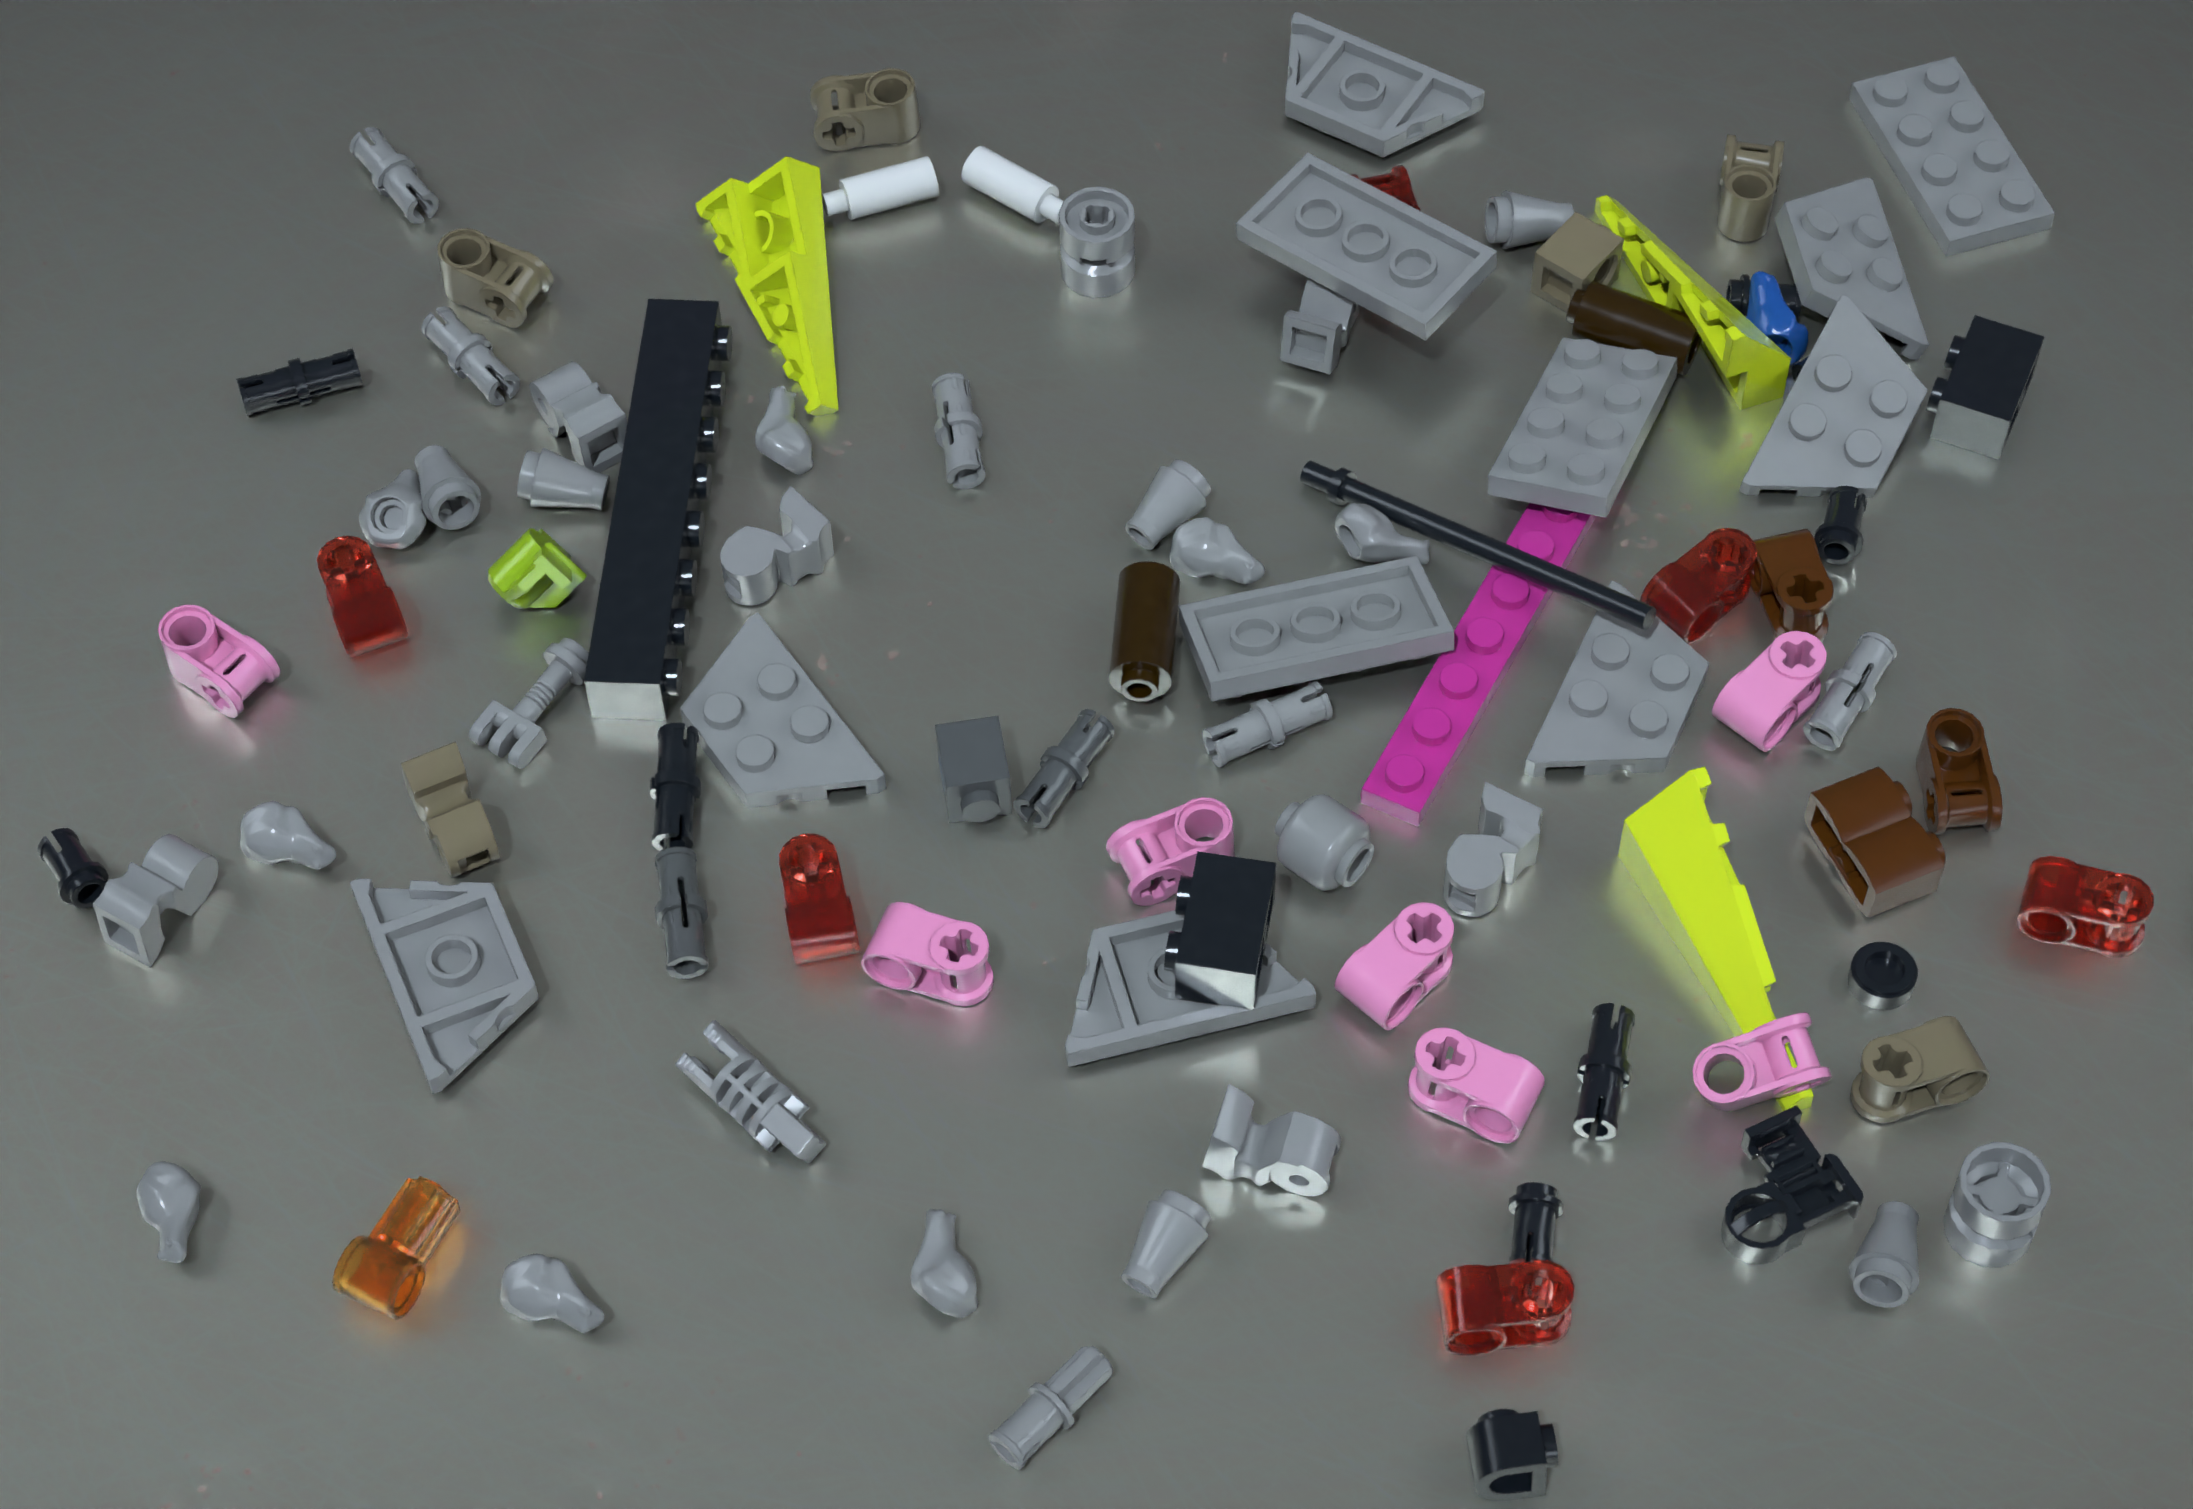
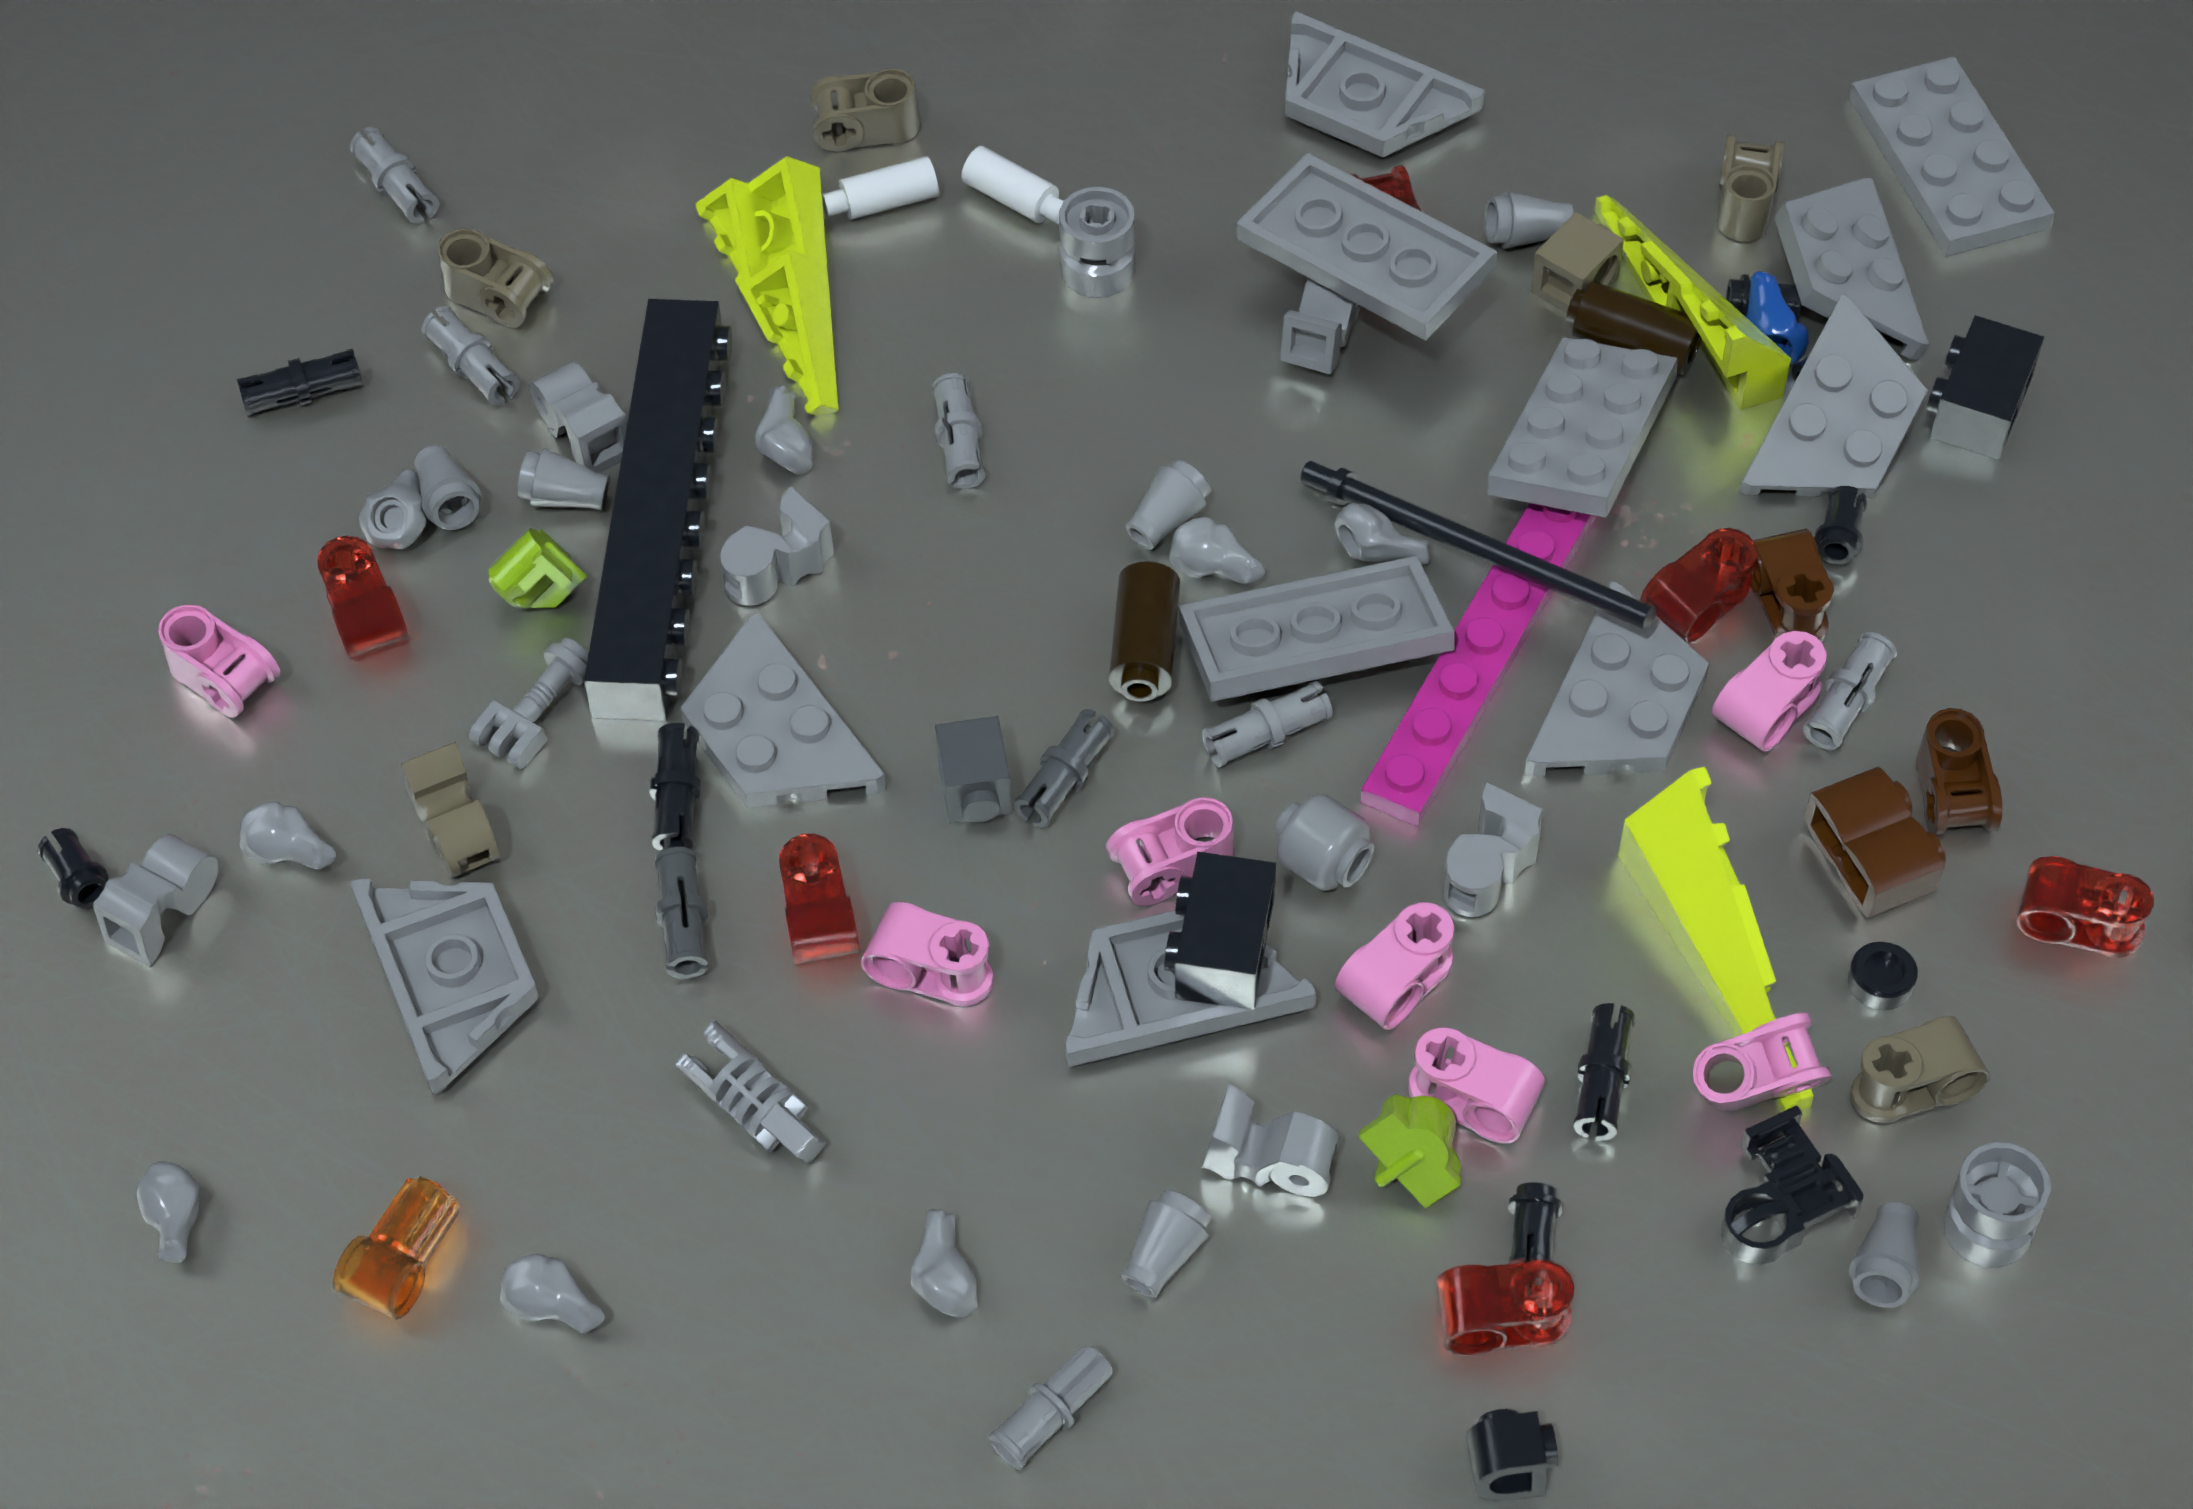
(1415, 1146): none -> lime piece

